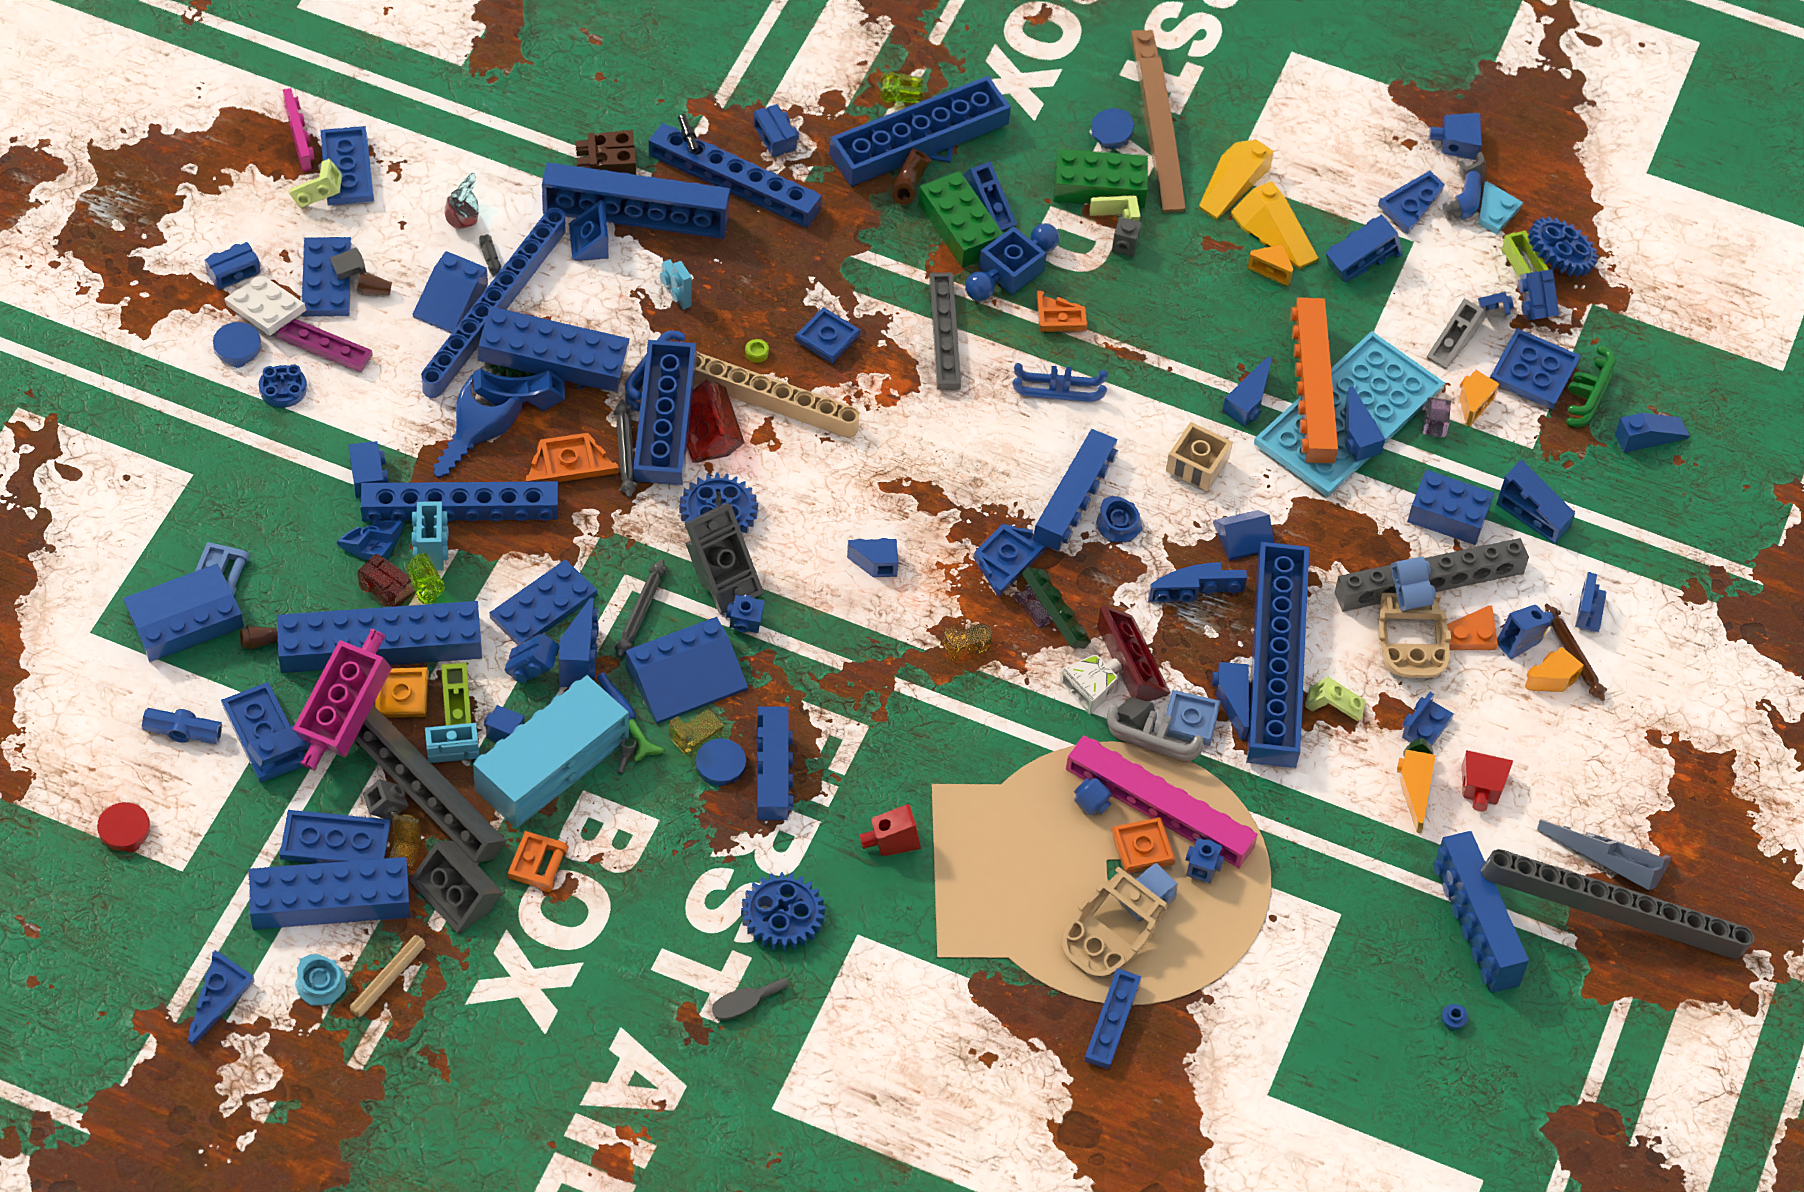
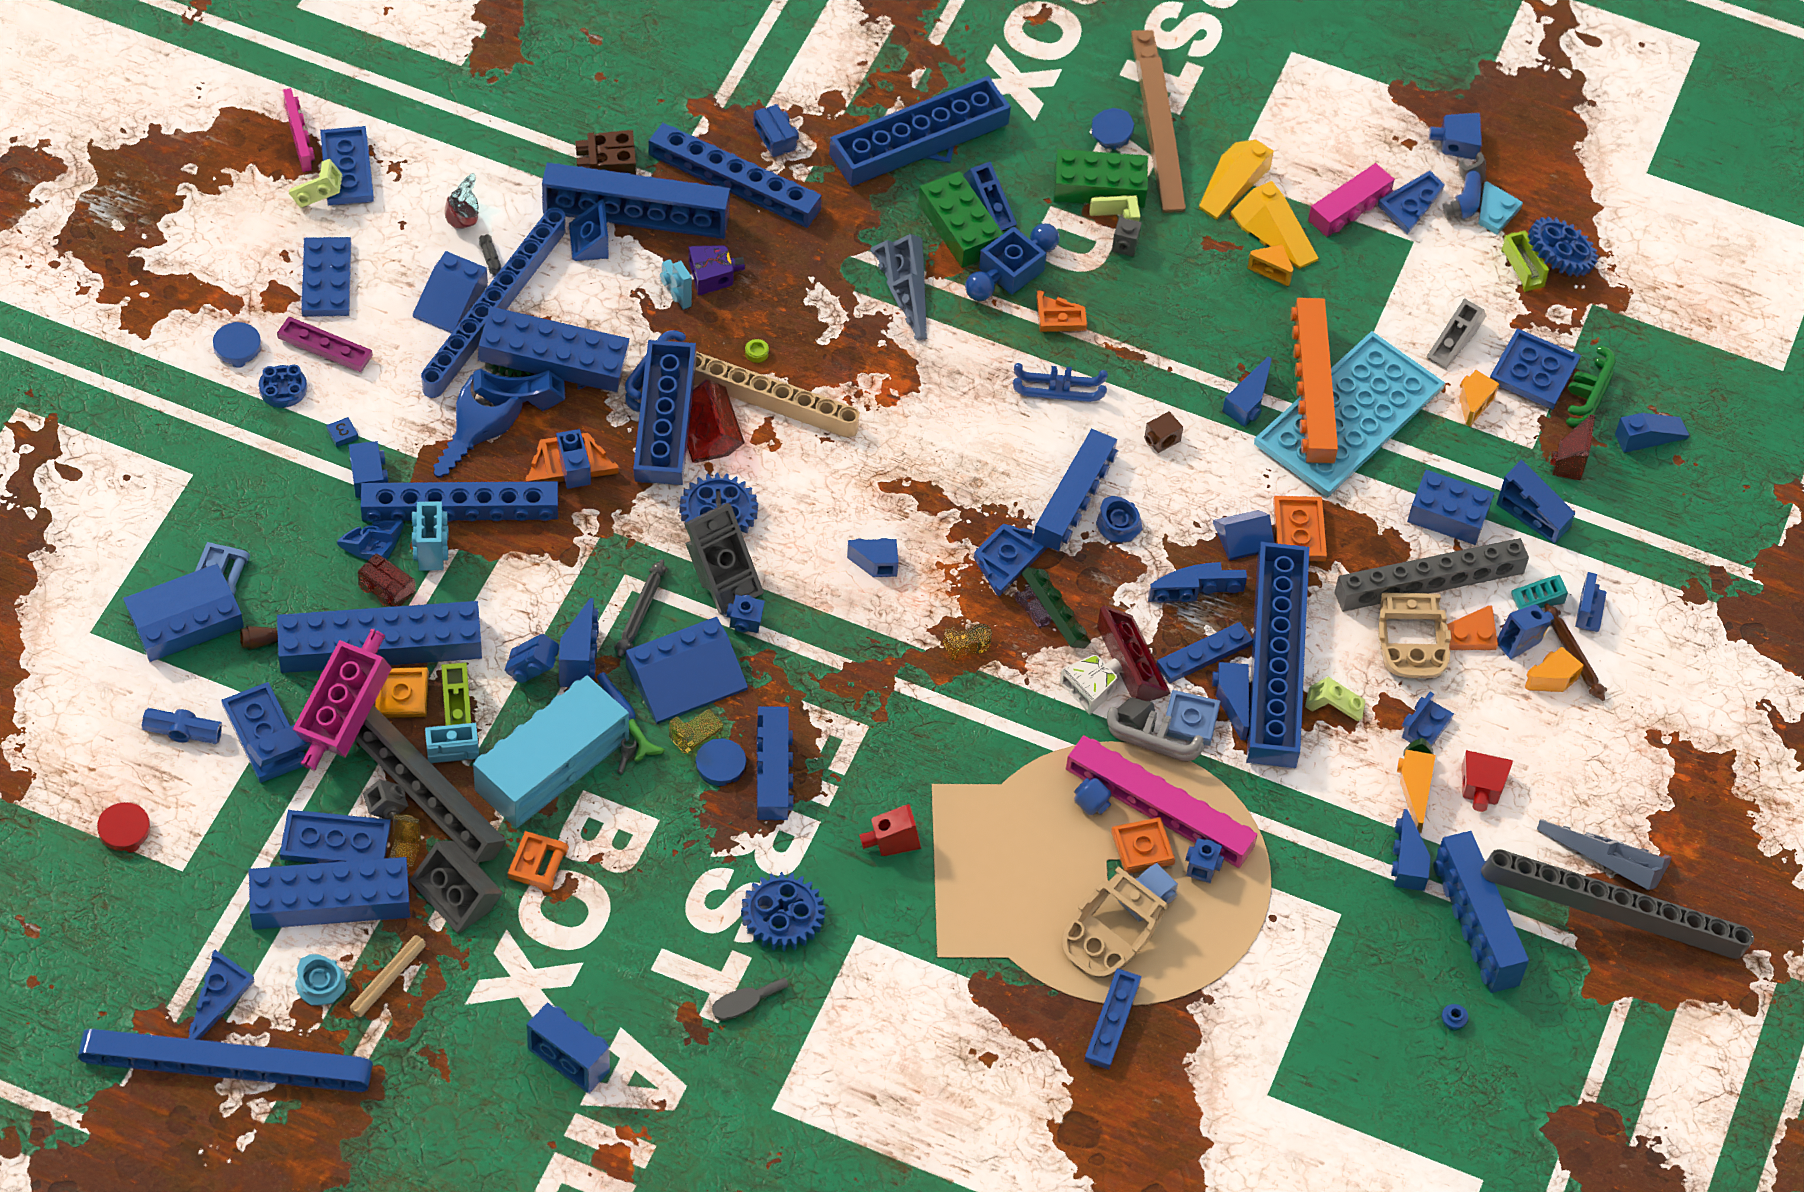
(225, 1060): none -> blue beam
(232, 265): blue brick -> none
(265, 304): white plate -> none
(342, 432): none -> blue tile
(348, 263): dark grey tile -> none
(373, 285): reddish brown cone -> none
(425, 578): clear neon green piece -> none
(502, 723): blue brick -> none
(543, 603): blue plate -> none
(568, 1047): none -> blue brick
(573, 459): none -> blue slope
(625, 448): dark grey wheel -> none
(688, 134): black bar -> none
(713, 267): none -> dark purple torso
(827, 335): blue plate -> none
(902, 89): clear neon green piece -> none
(904, 269): none -> sand blue wedge
(909, 176): reddish brown cylinder -> none
(945, 331): dark grey plate -> none
(1163, 432): none -> reddish brown brick
(1199, 456): tan brick -> none
(1204, 652): none -> blue plate
(1301, 523): none -> orange plate
(1351, 200): none -> dark pink brick
(1361, 431): blue slope -> none
(1364, 248): blue wedge -> none
(1413, 583): medium blue brick -> none
(1413, 858): none -> blue slope
(1436, 417): clear purple brick -> none
(1492, 302): blue bracket -> none
(1538, 294): blue brick -> none
(1550, 585): none -> teal slope
(1573, 451): none -> clear red slope

